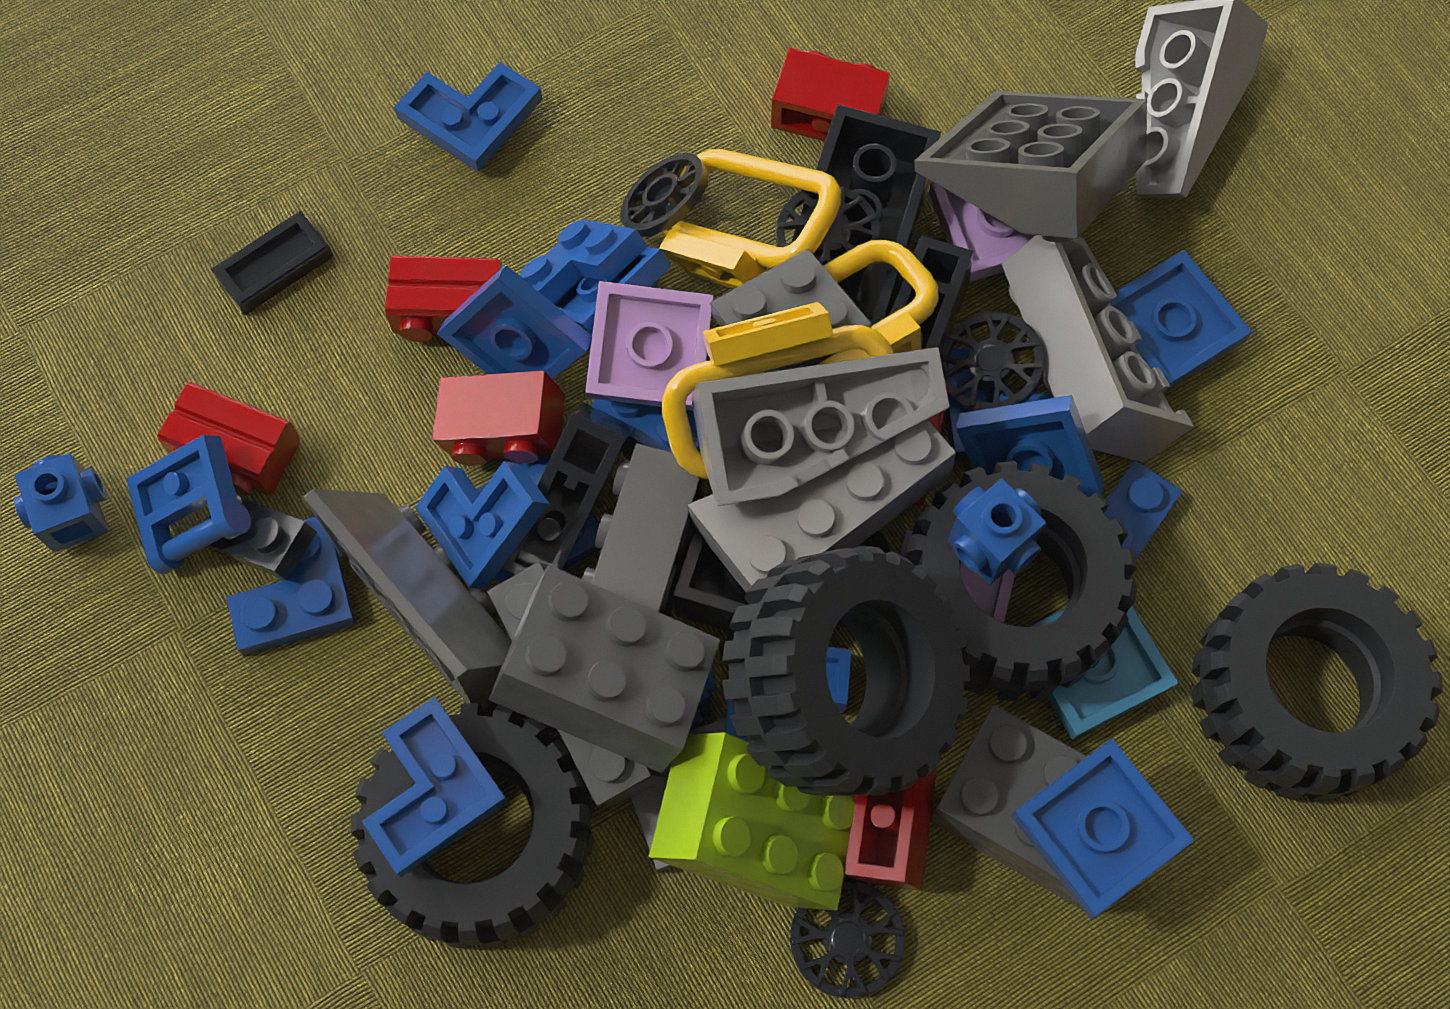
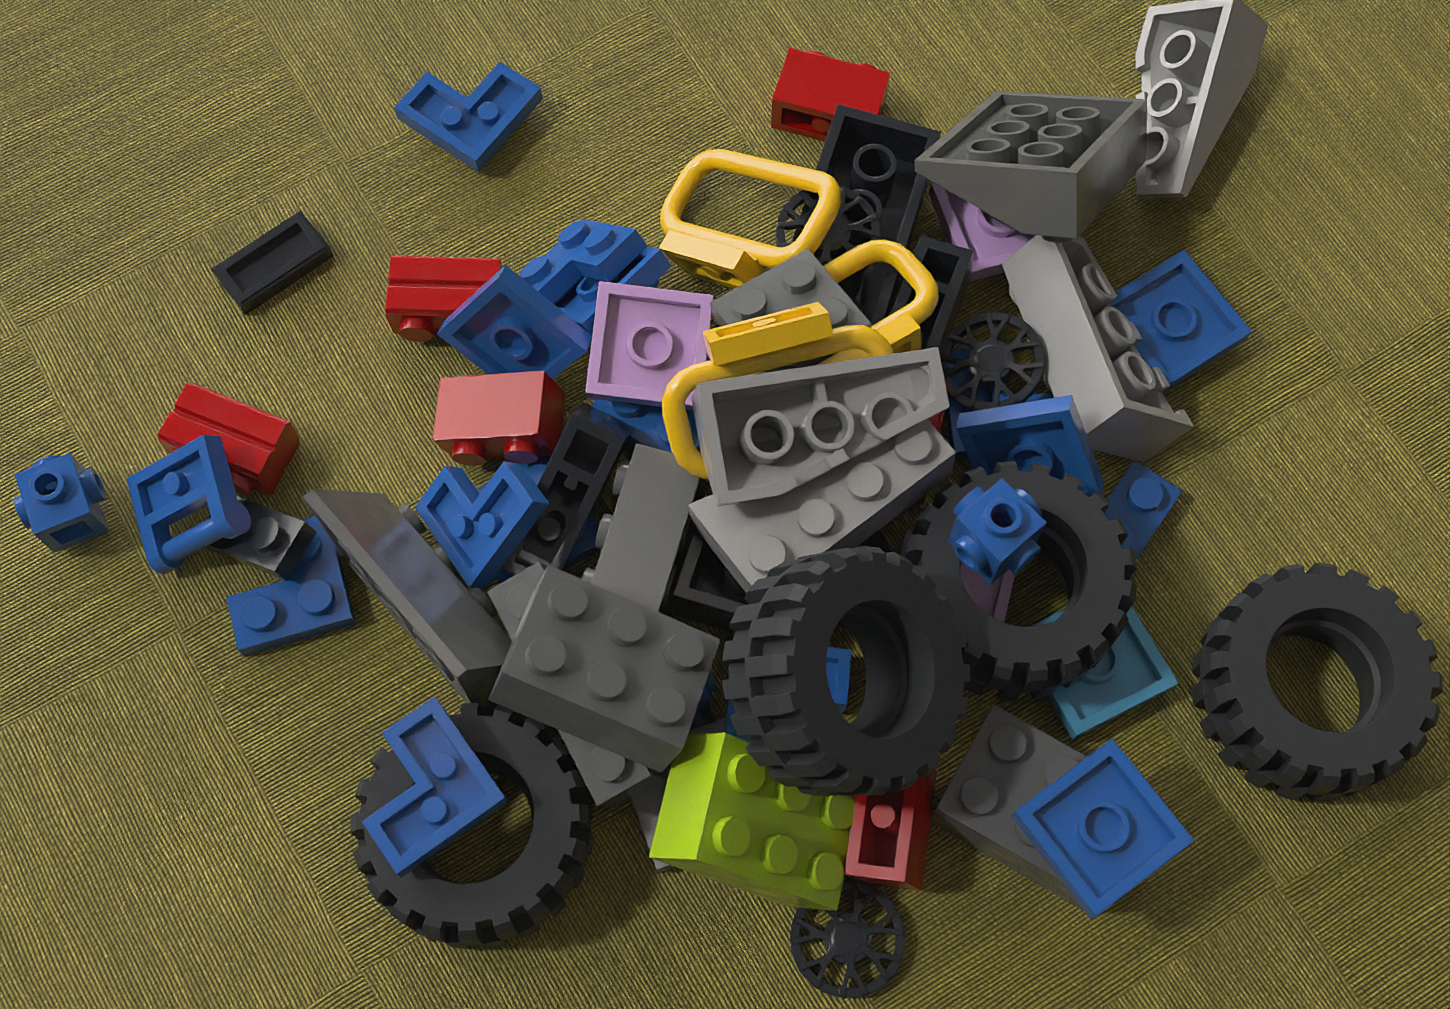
(664, 194): black wheel -> none

